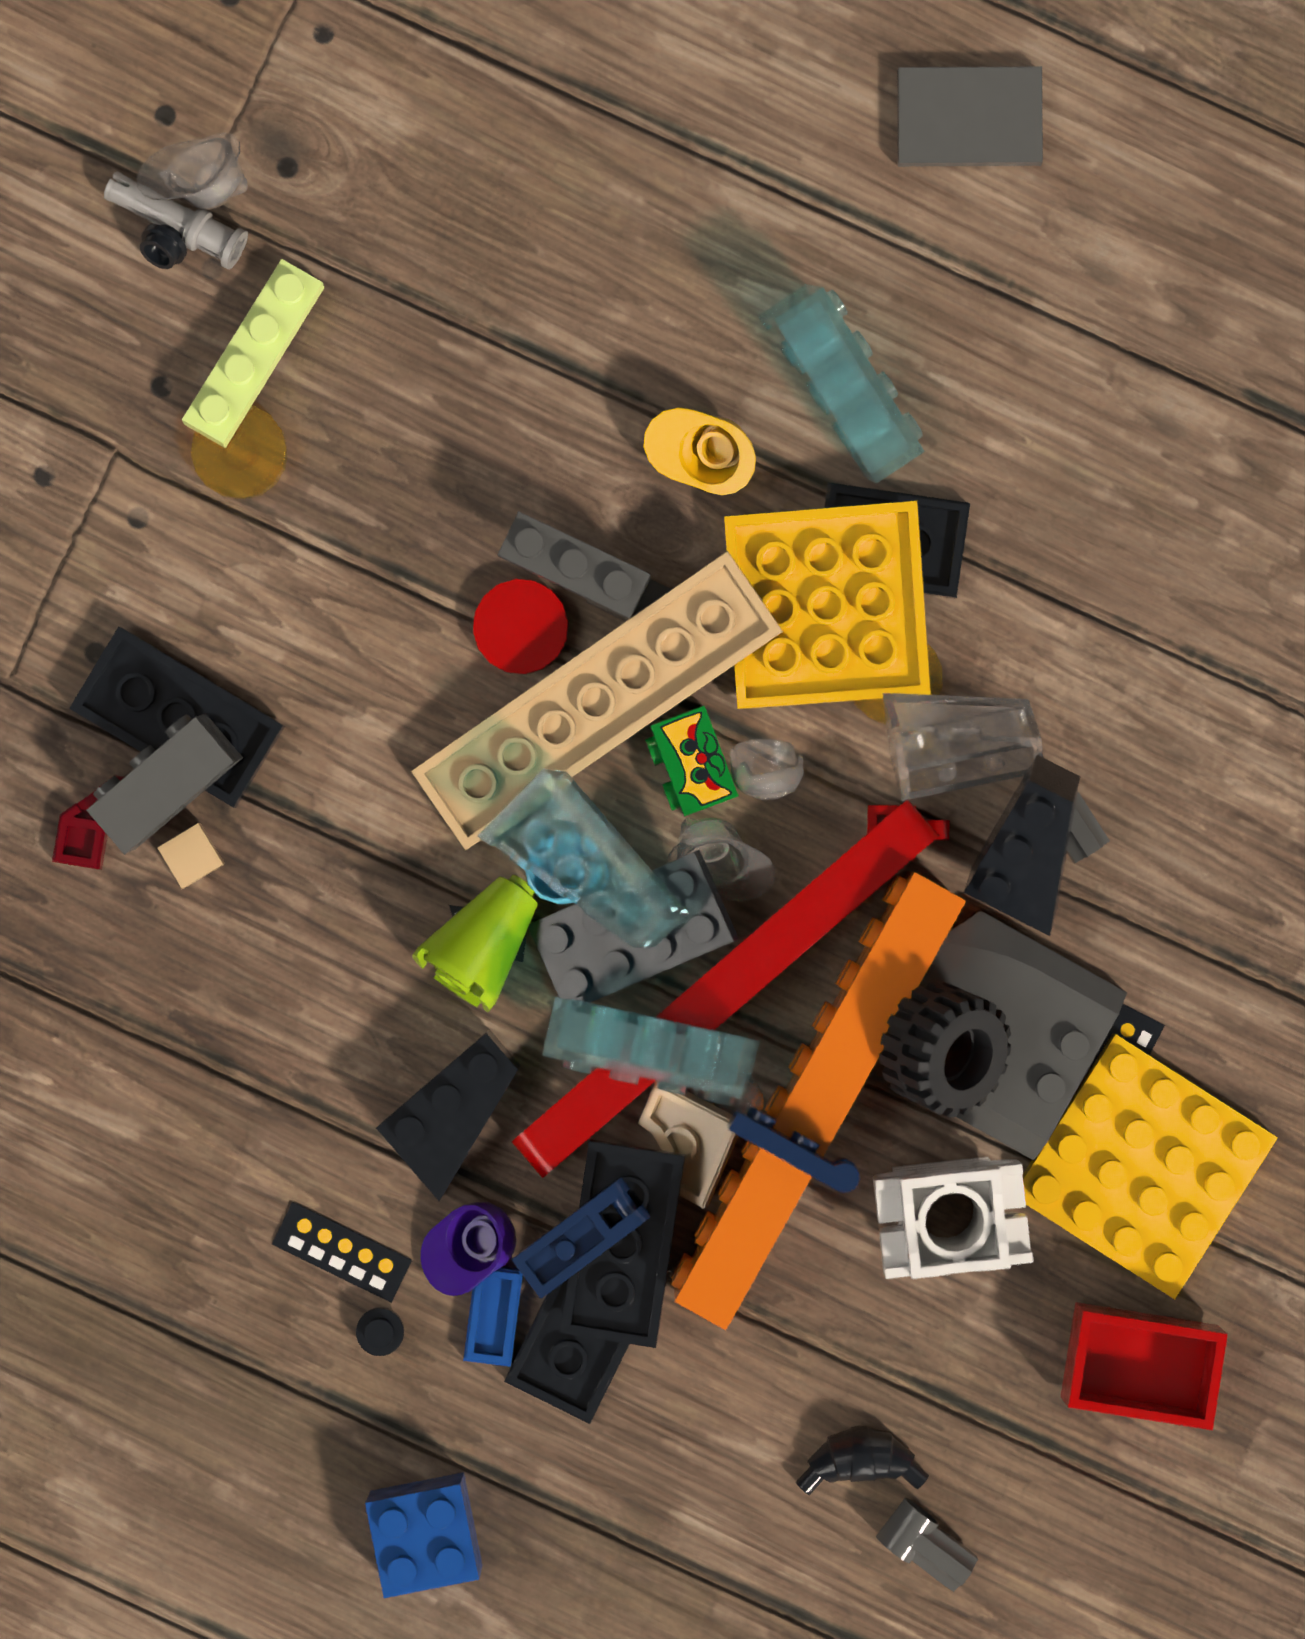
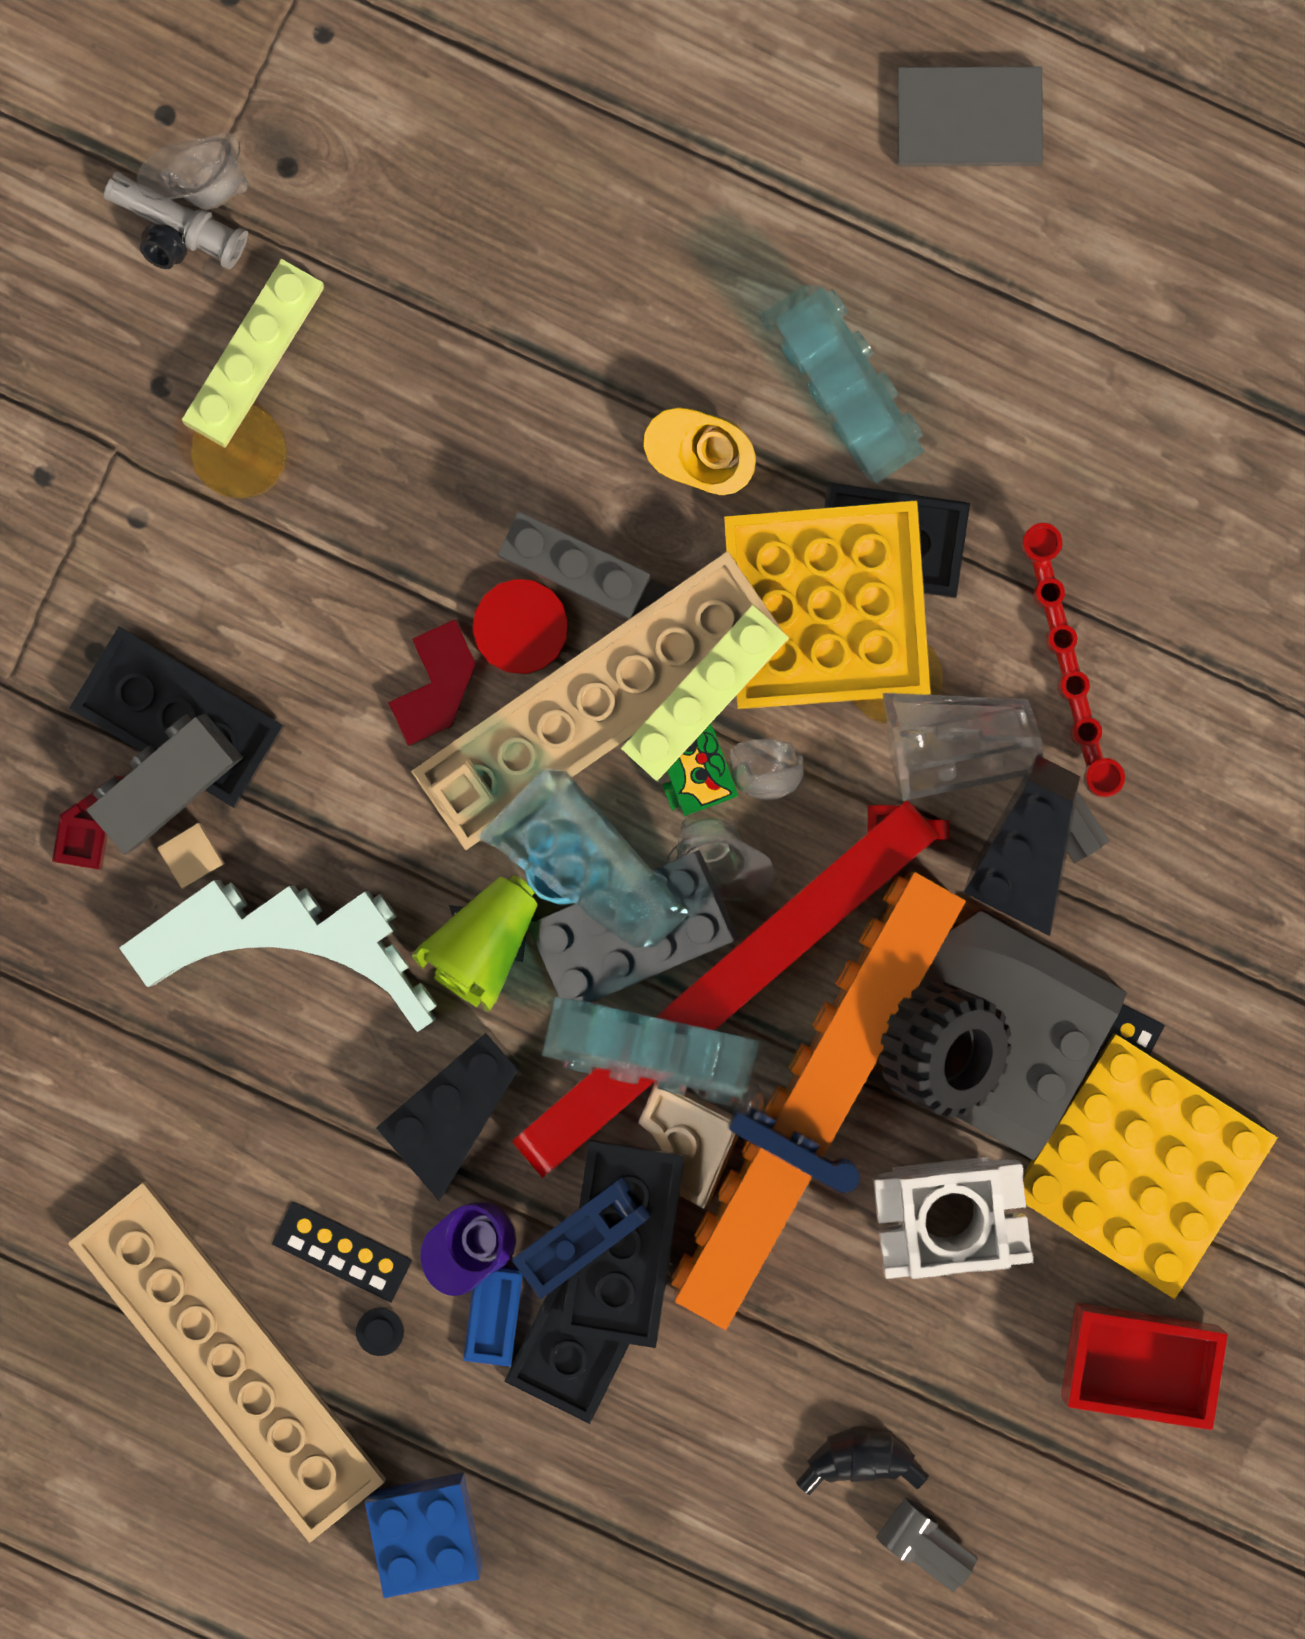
(216, 923): none -> light aqua arch
(227, 1361): none -> tan plate
(437, 703): none -> dark red tile
(461, 792): none -> tan tile
(705, 692): none -> yellowish green plate
(1102, 775): none -> red bar

